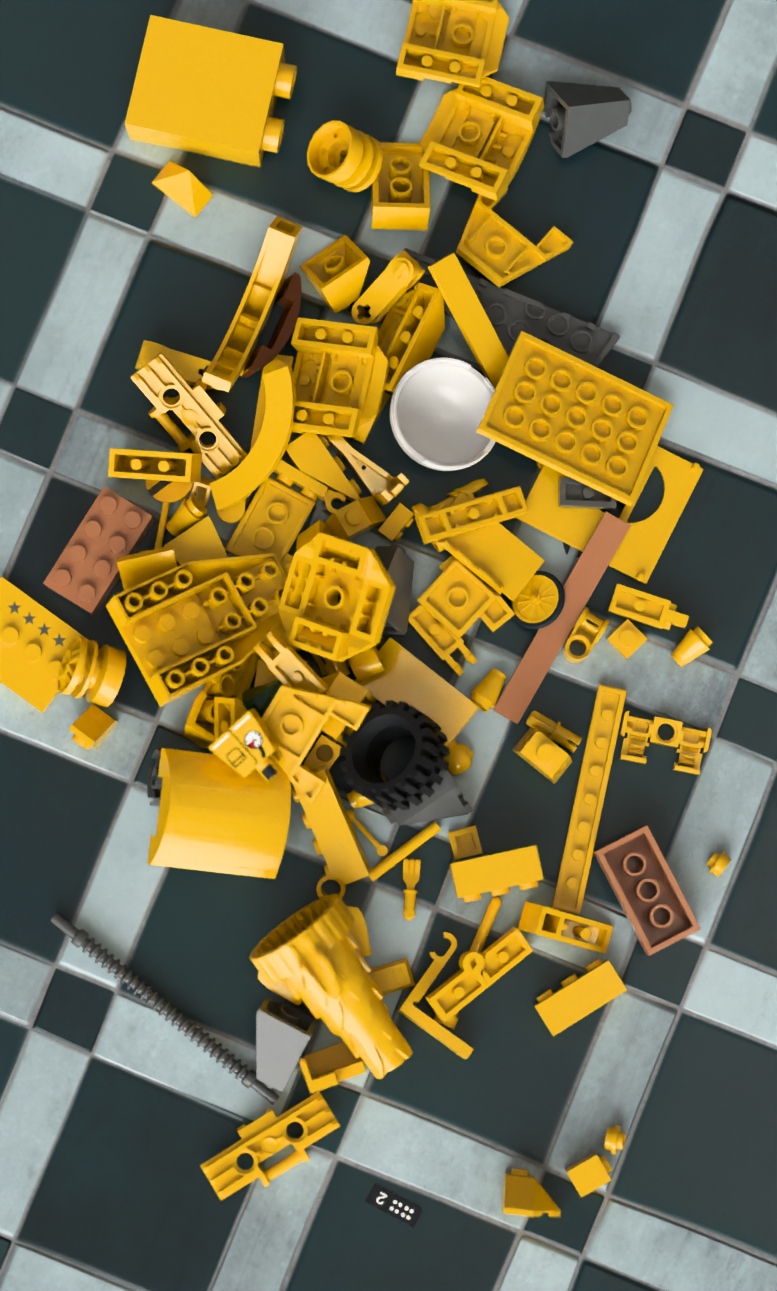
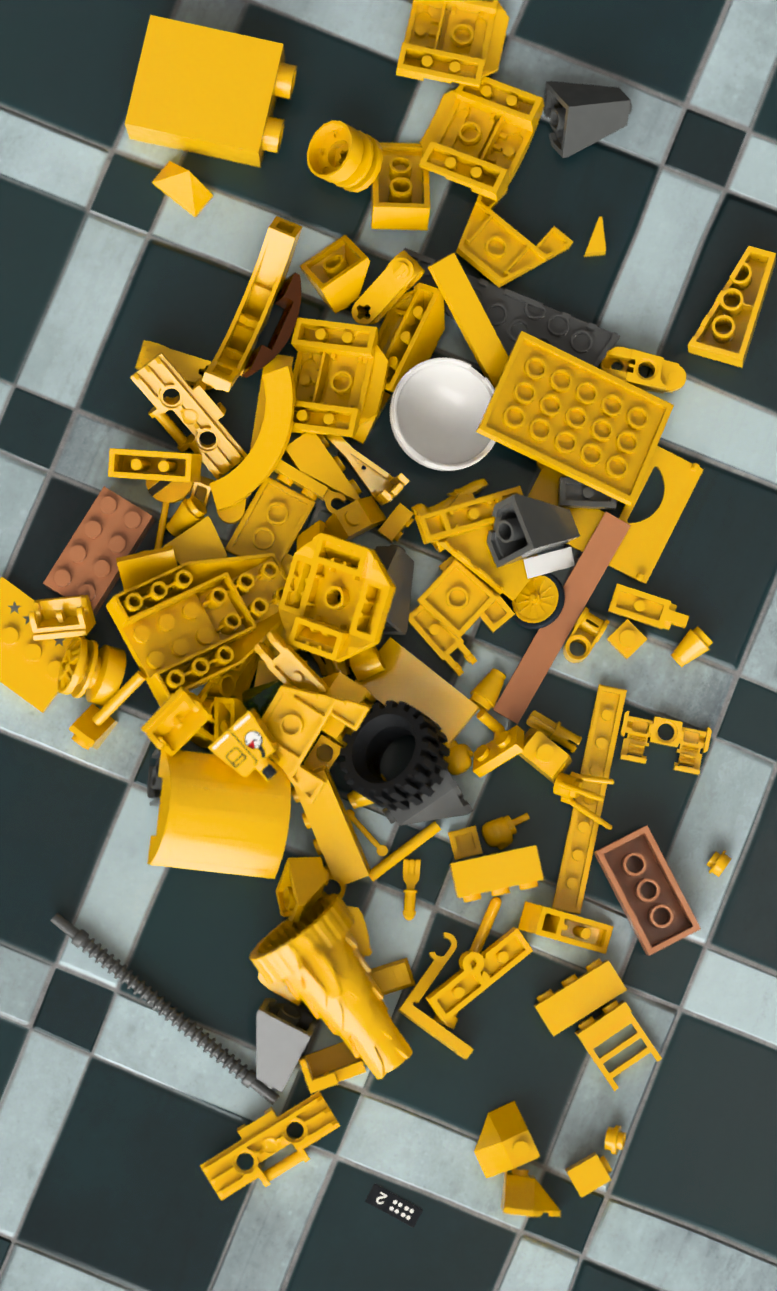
(62, 617): none -> yellow hinge
(129, 687): none -> yellow piece
(176, 721): none -> yellow hinge
(300, 886): none -> yellow slope
(499, 750): none -> yellow plate
(501, 830): none -> yellow piece
(504, 1141): none -> yellow slope
(528, 528): none -> dark grey slope
(549, 562): none -> white sticker
(569, 787): none -> yellow plant
(596, 1031): none -> yellow plate
(597, 242): none -> yellow piece
(666, 374): none -> yellow piece
(733, 317): none -> yellow wedge

